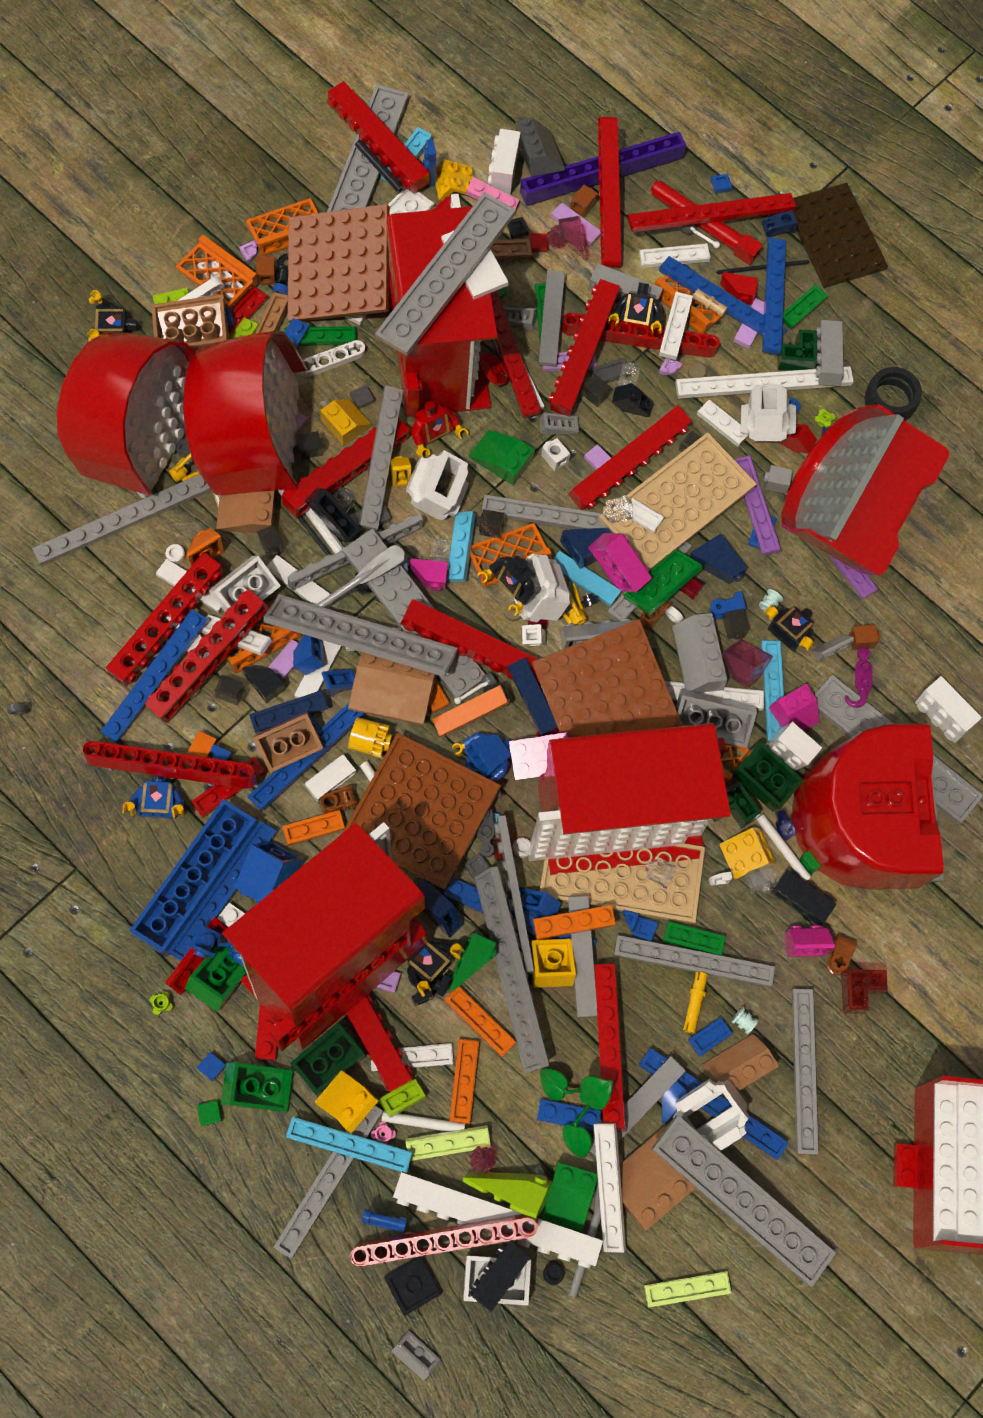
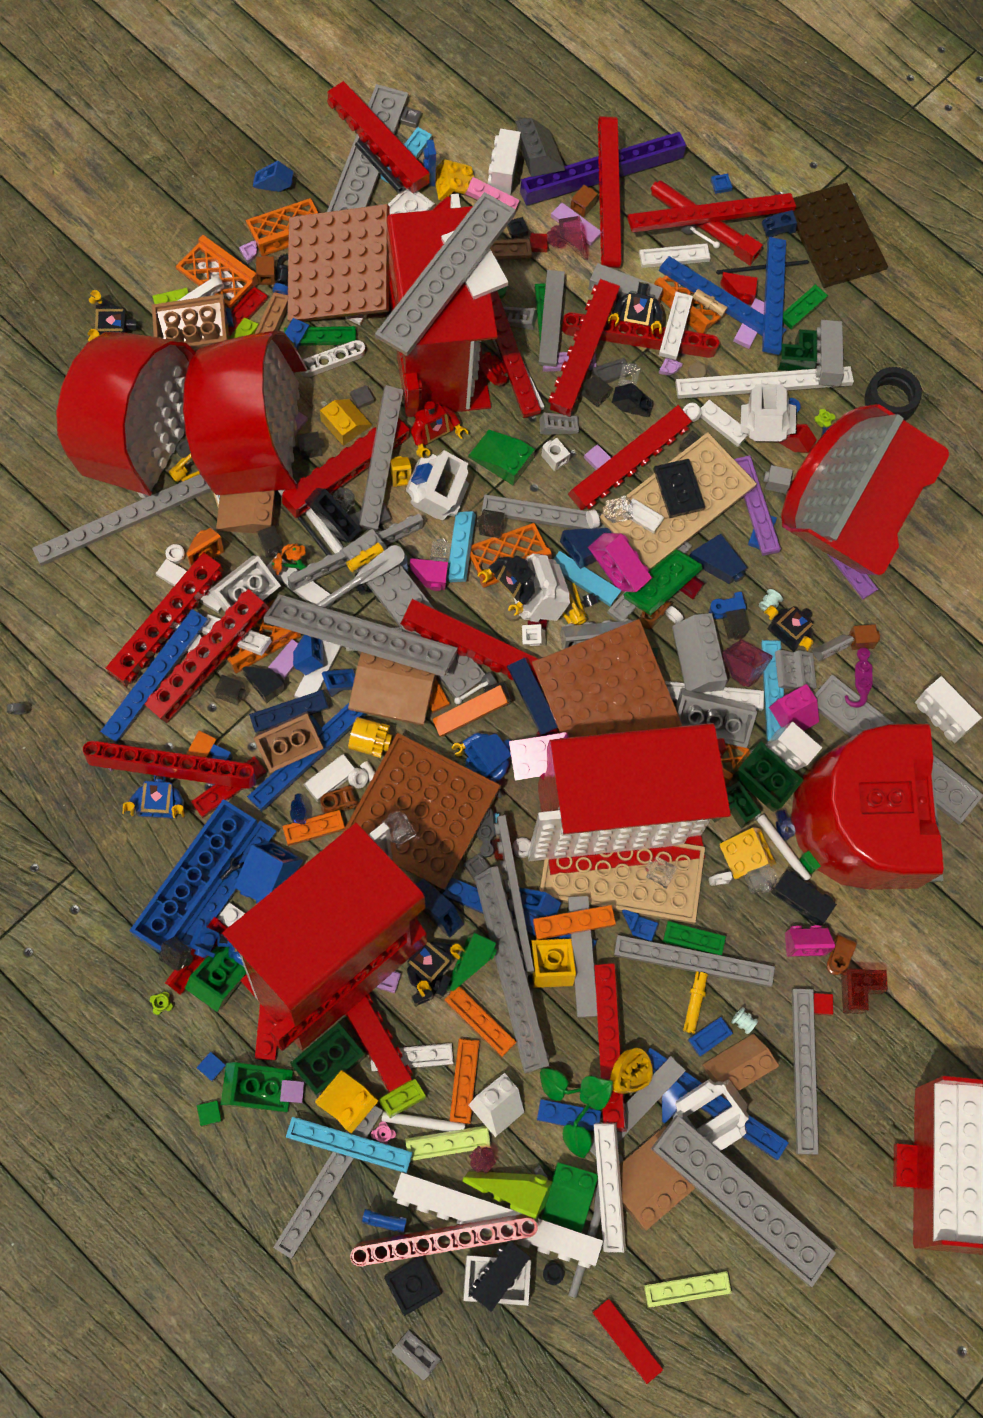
(175, 954): none -> clear smoke brick
(233, 865): none -> black hand
(273, 177): none -> blue slope
(290, 551): none -> orange plant
(292, 1091): none -> lavender tile
(298, 807): none -> clear blue piece
(358, 778): none -> white tile
(364, 557): none -> yellow pin
(399, 834): none -> clear brick
(410, 117): none -> flat silver tile
(421, 473): none -> blue tile
(498, 1105): none -> white slope
(592, 518): none -> white tile
(623, 1067): none -> yellow piece
(627, 1341): none -> red tile
(679, 488): none -> black tile
(693, 411): none -> white tile
(795, 669): none -> light grey slope
(823, 1004): none -> red tile

